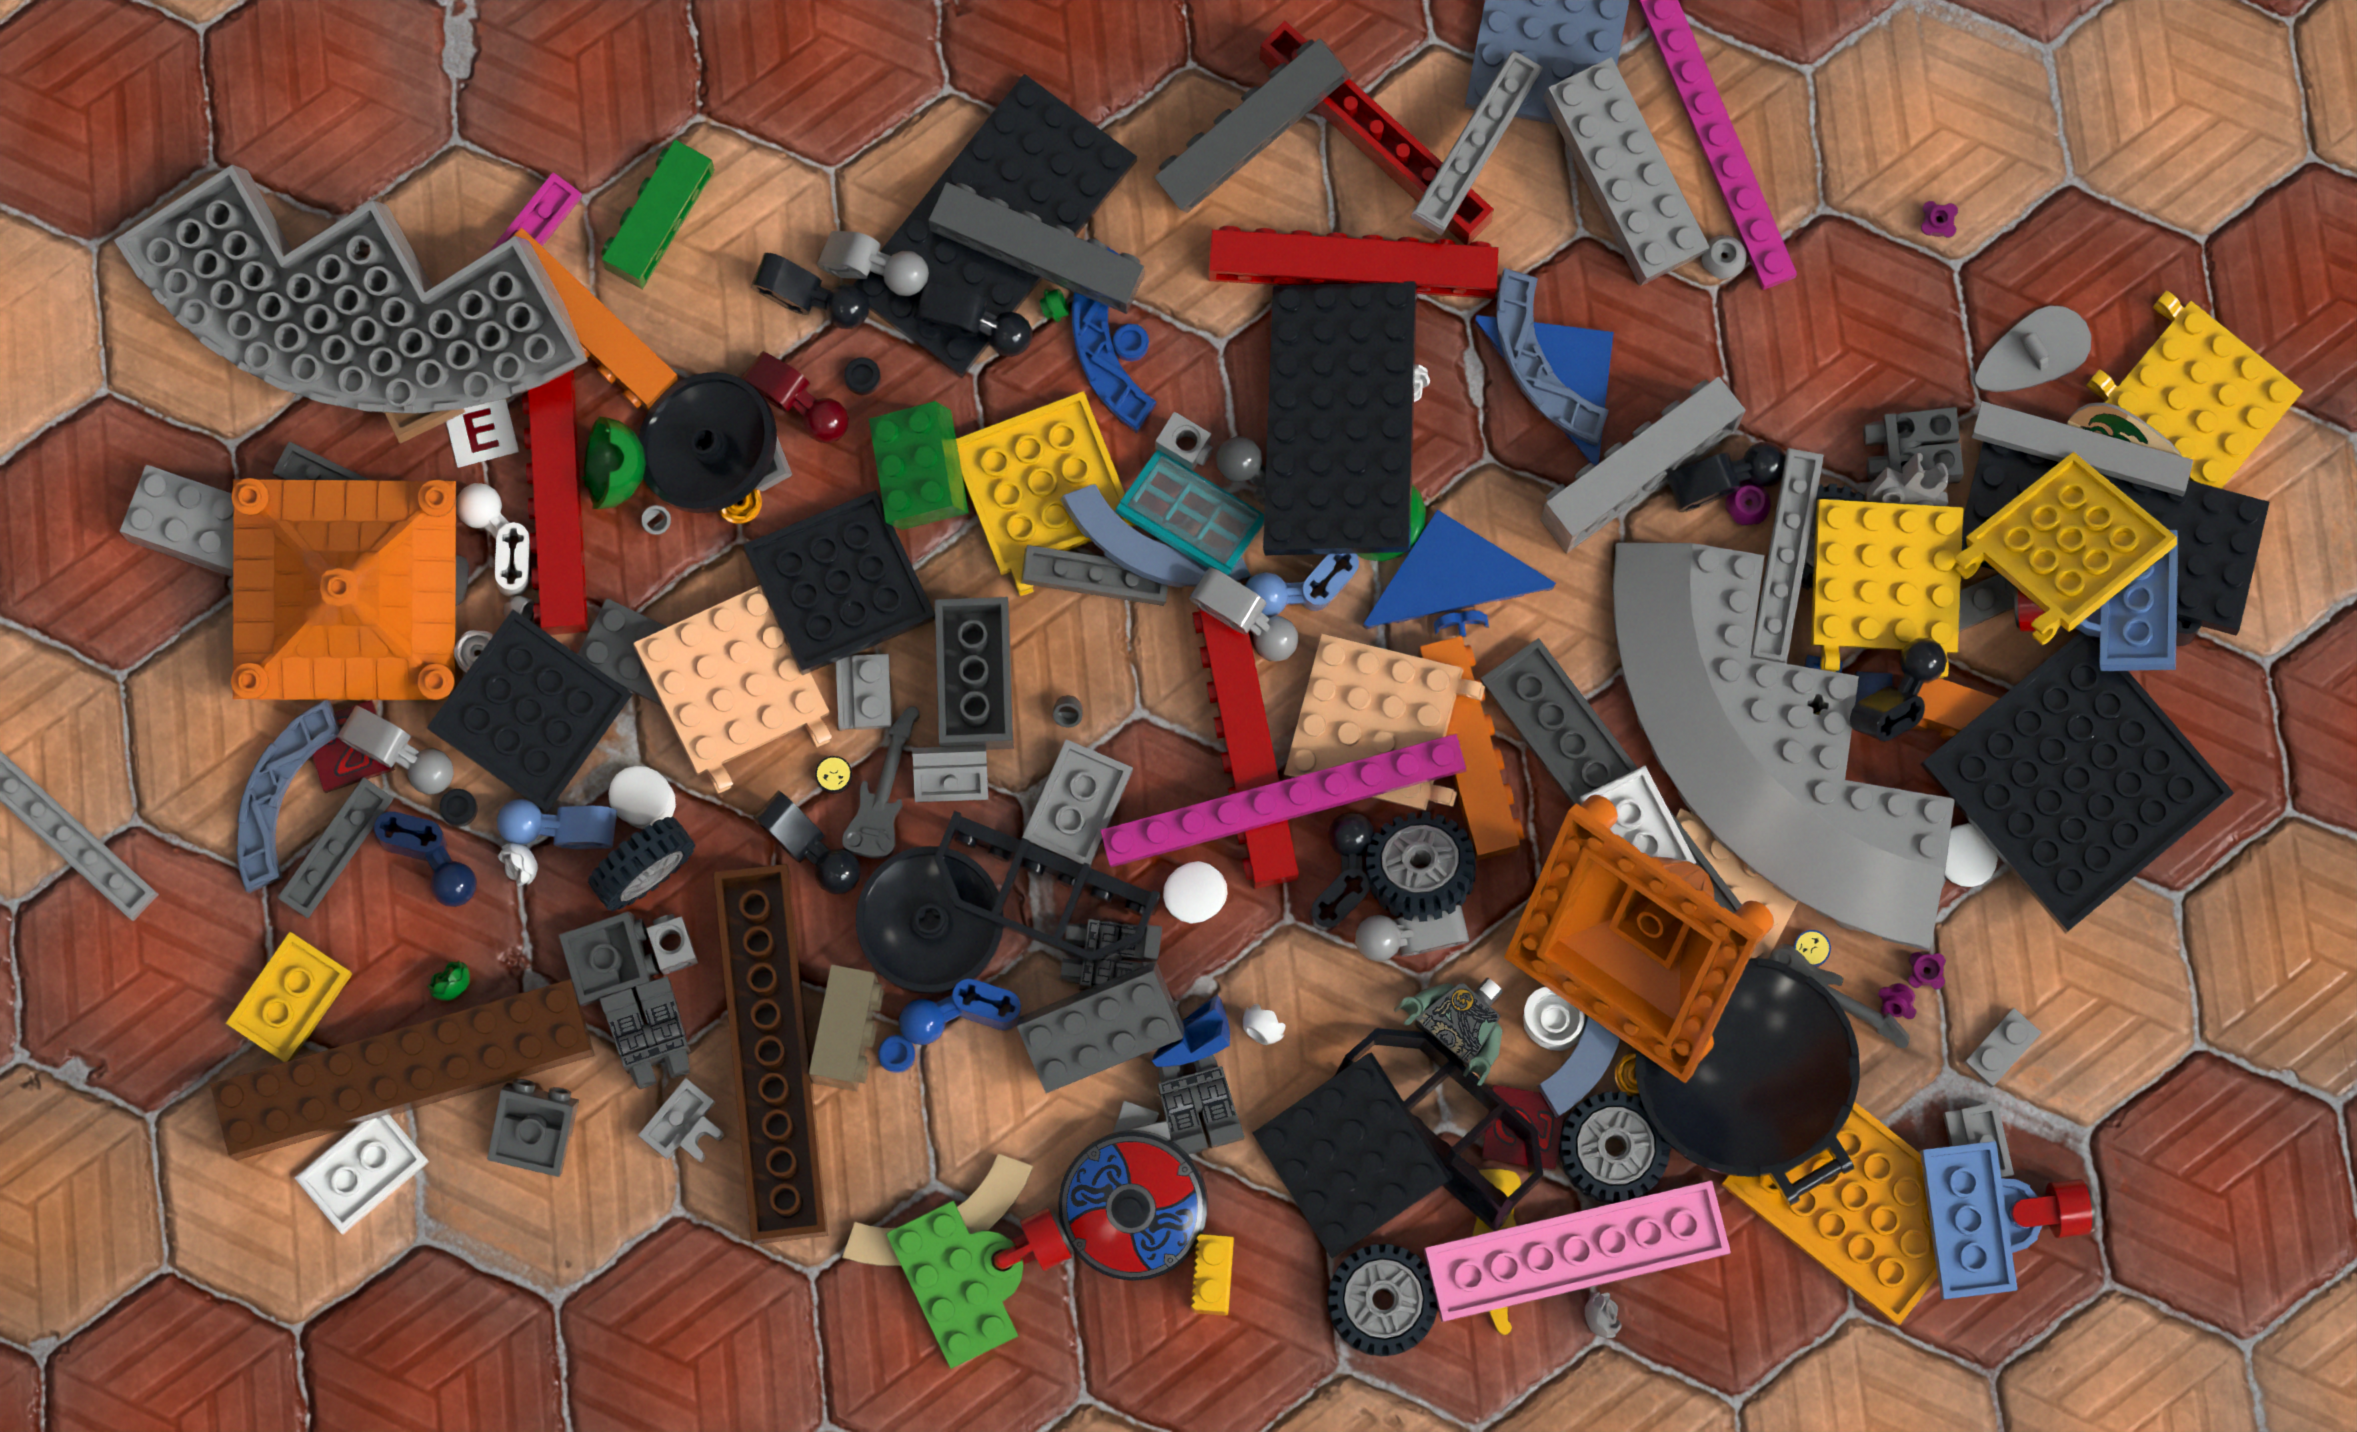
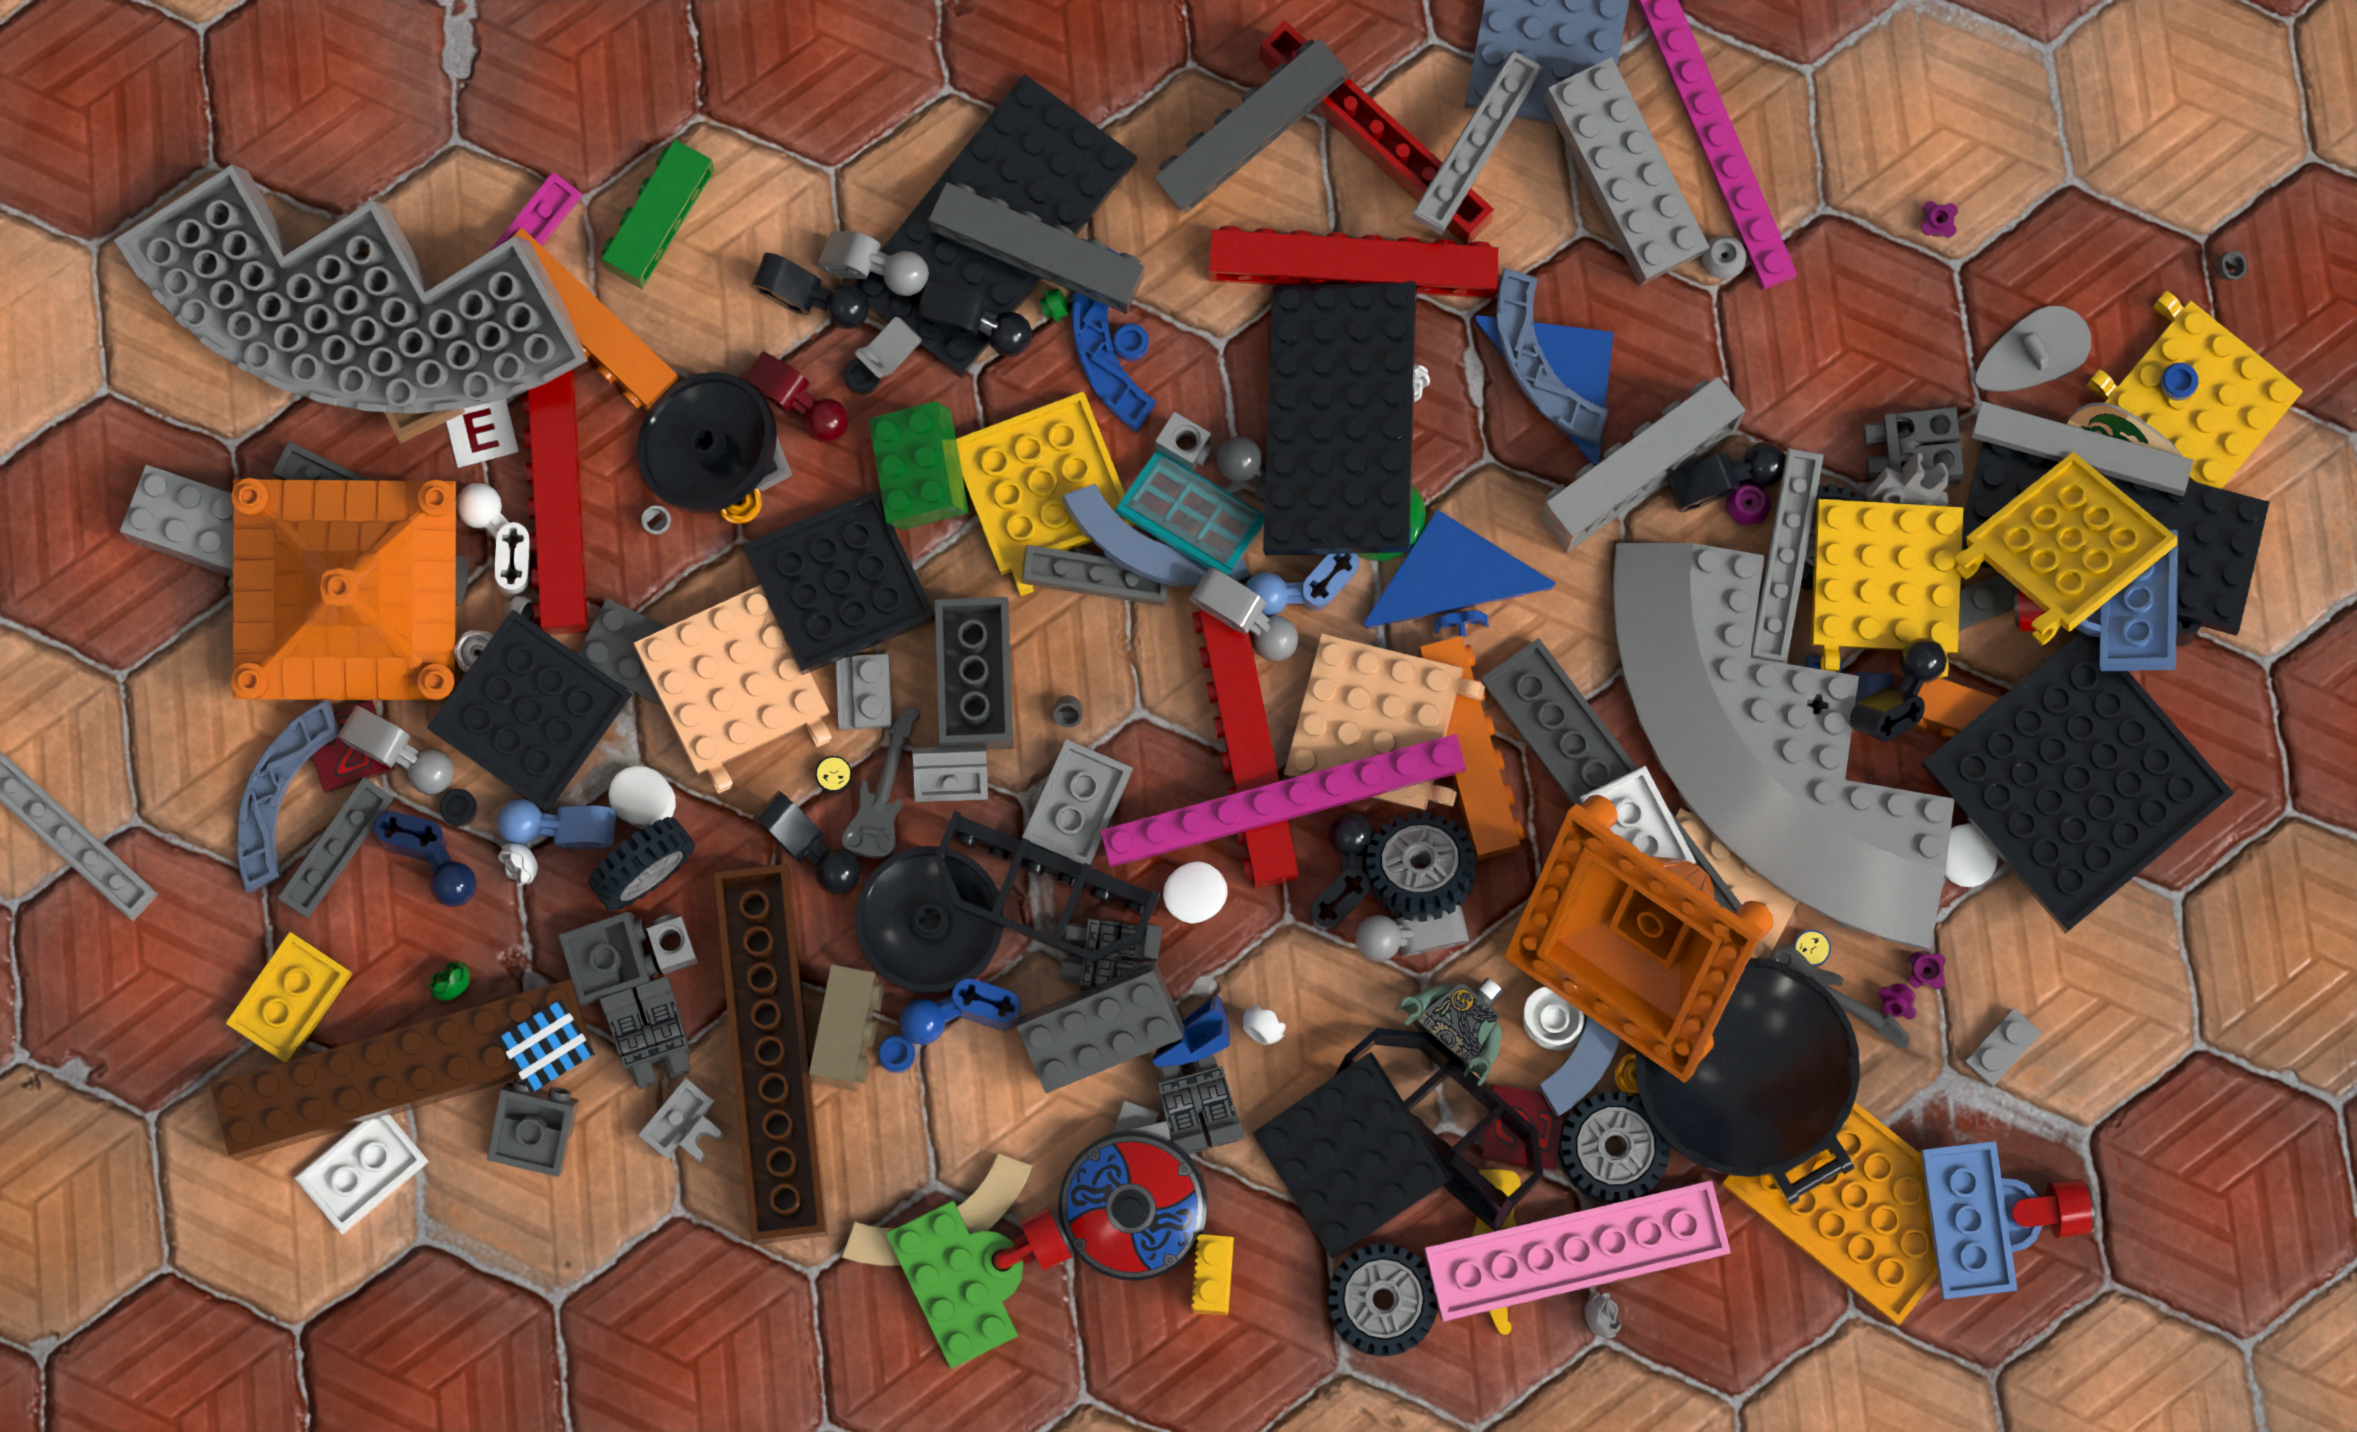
(546, 1046): none -> sticker
(612, 463): green cylinder -> none
(889, 348): none -> light grey bracket
(1979, 1125): light grey plate -> none
(2179, 381): none -> blue tile
(2232, 260): none -> dark grey hinge

